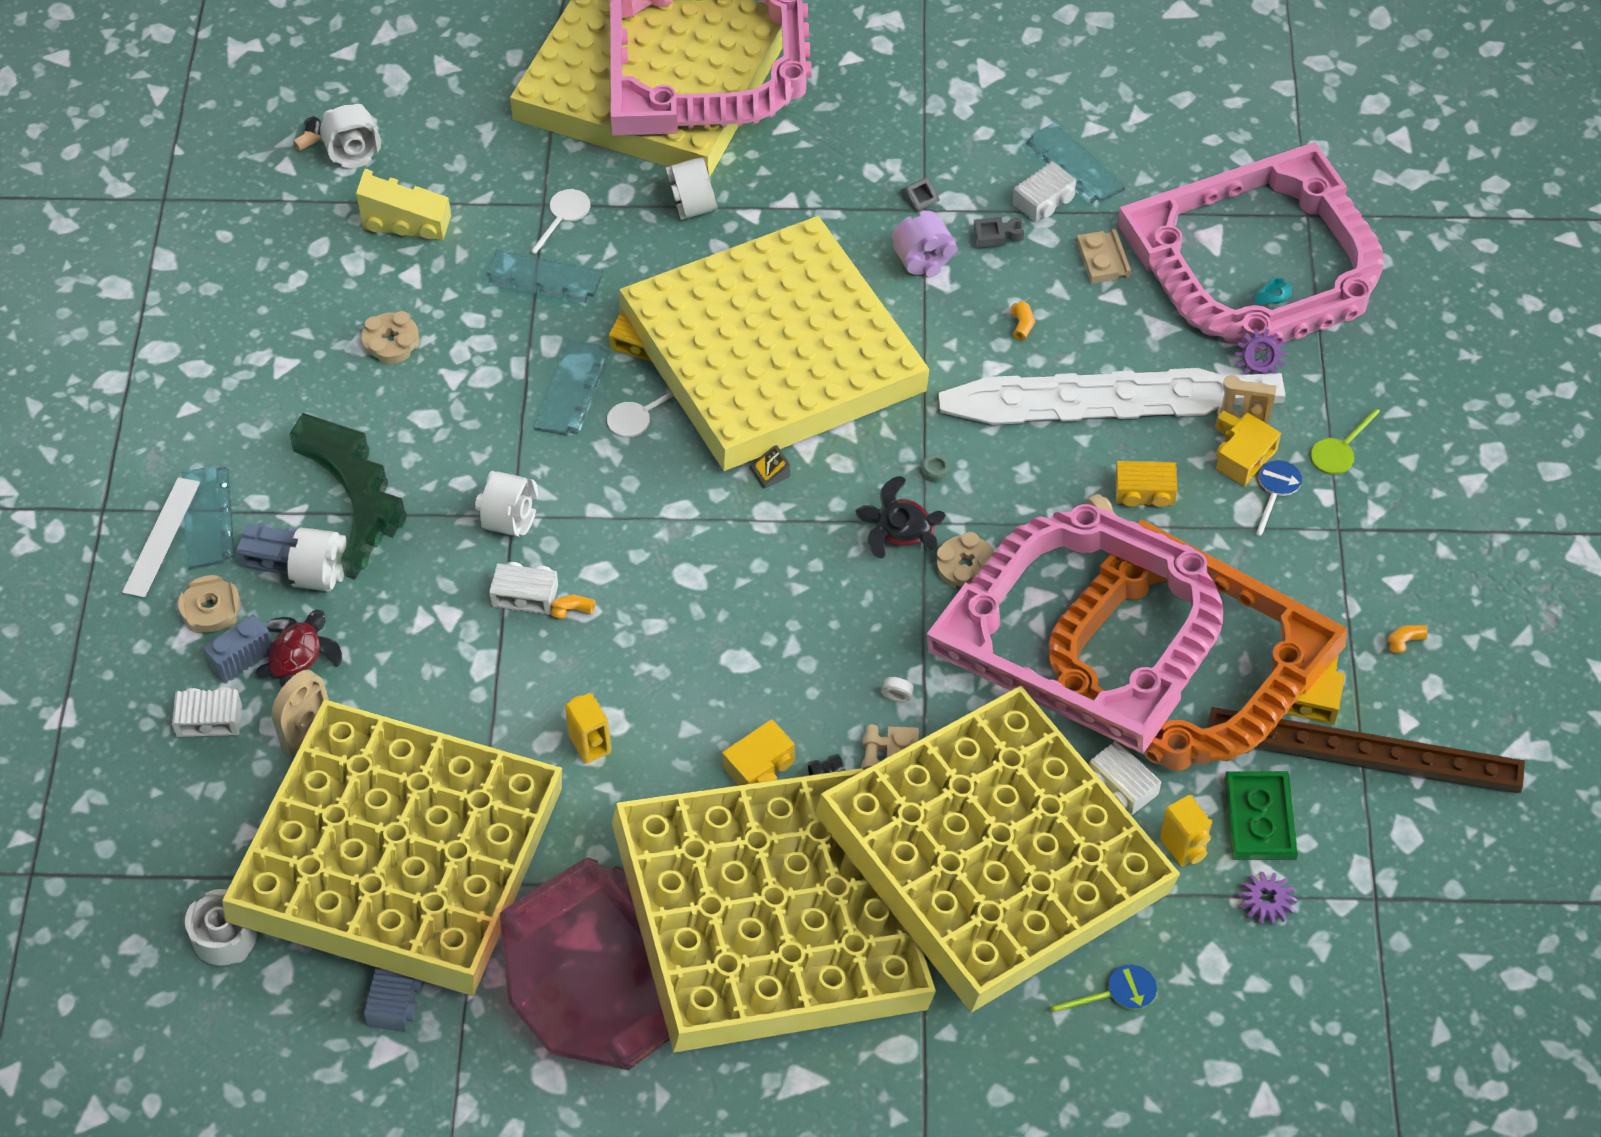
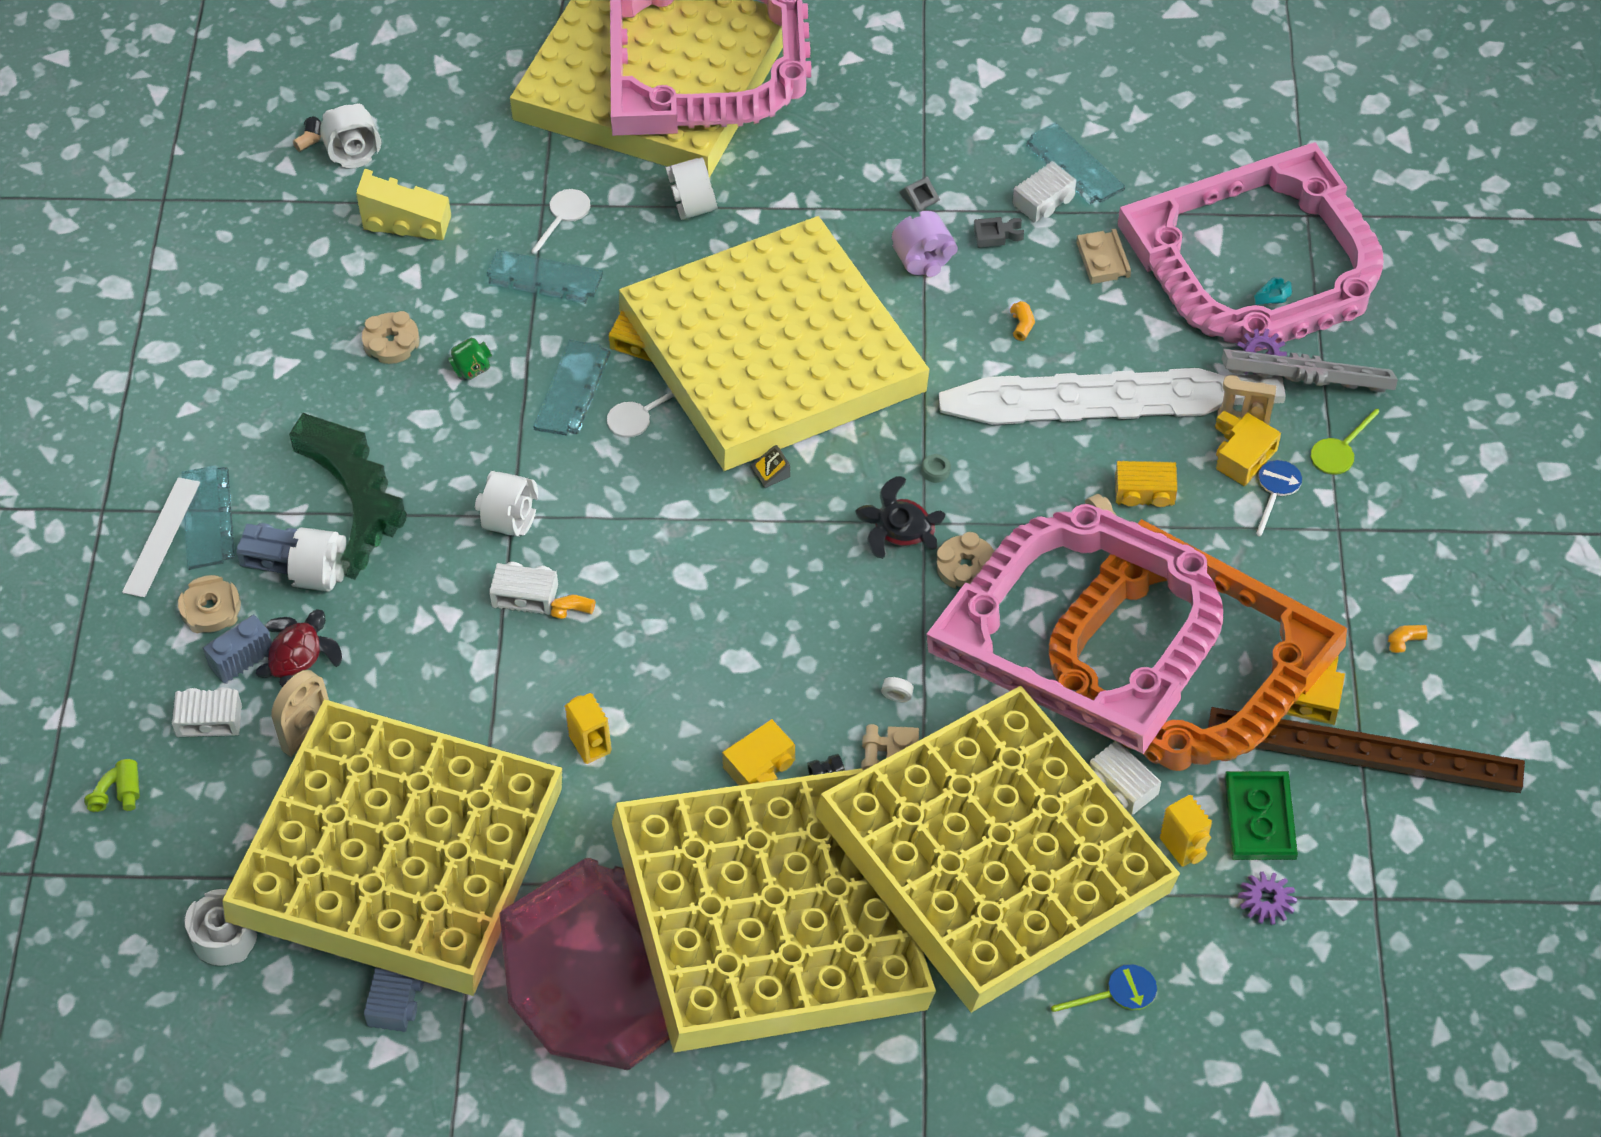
(127, 783): none -> lime plant
(470, 358): none -> green head
(1307, 369): none -> light grey hinge

